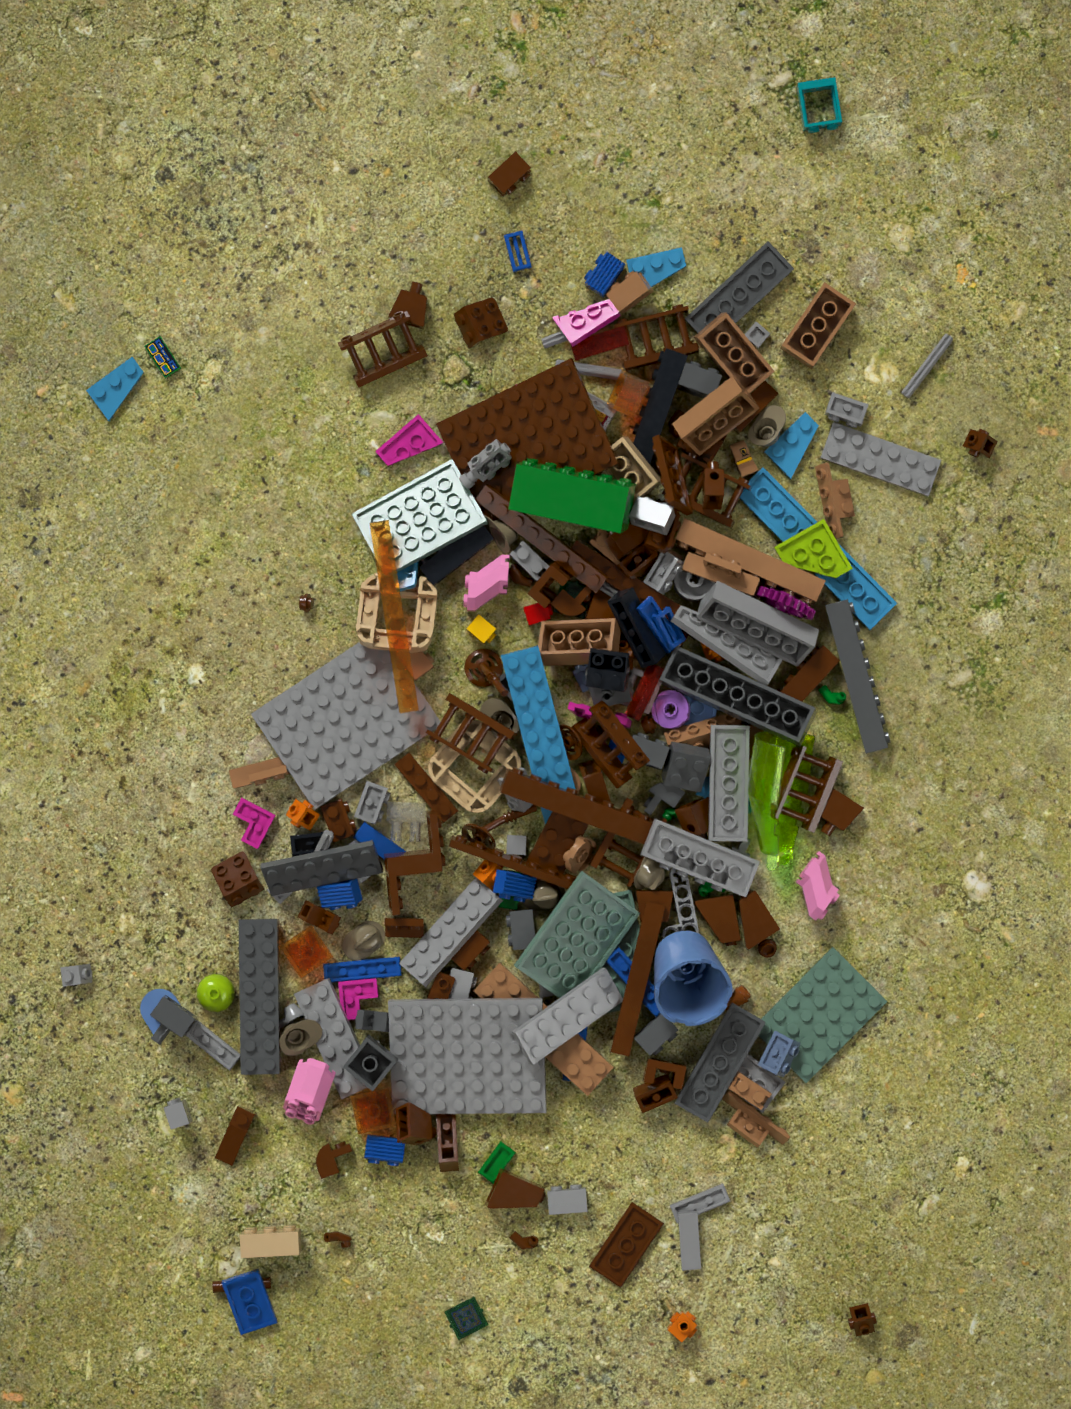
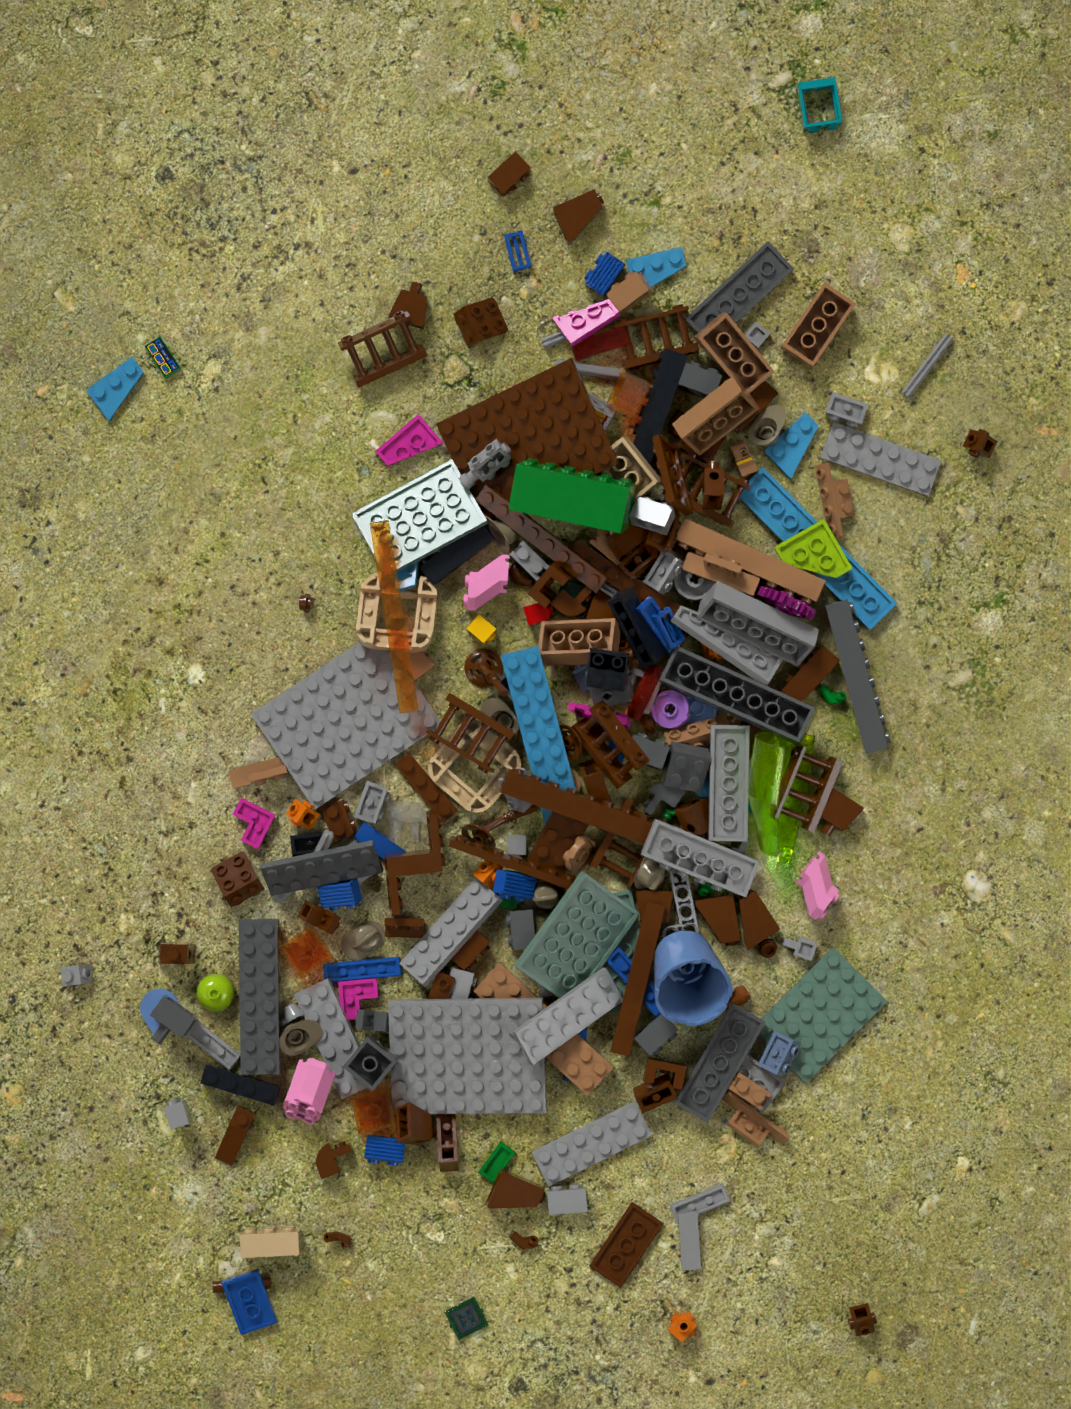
(176, 953): none -> reddish brown torso
(240, 1084): none -> black brick
(577, 214): none -> reddish brown slope
(591, 1143): none -> light grey plate
(802, 948): none -> light grey plate

